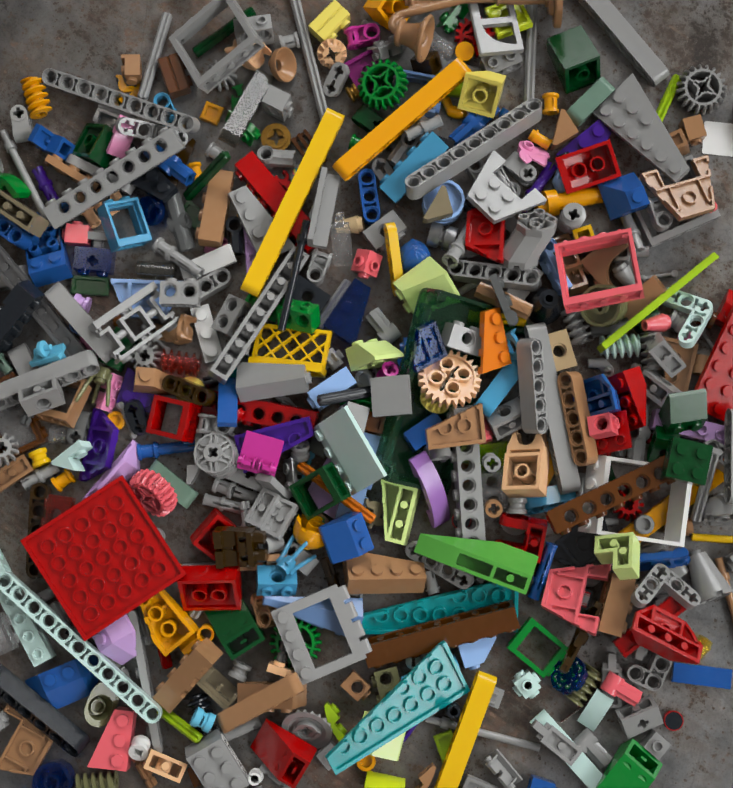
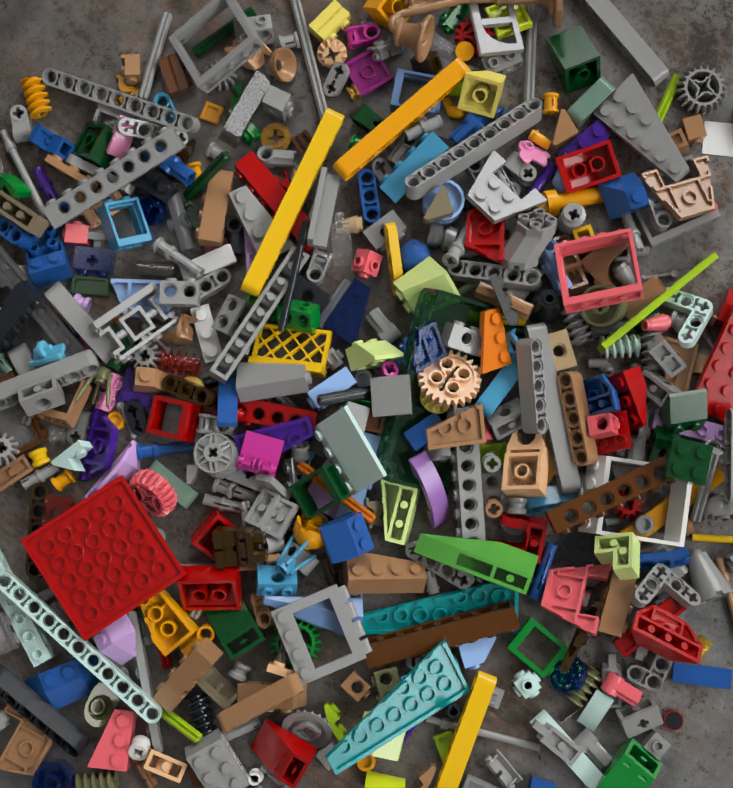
(206, 719): medium azure wheel -> none
(387, 72): green gear -> none

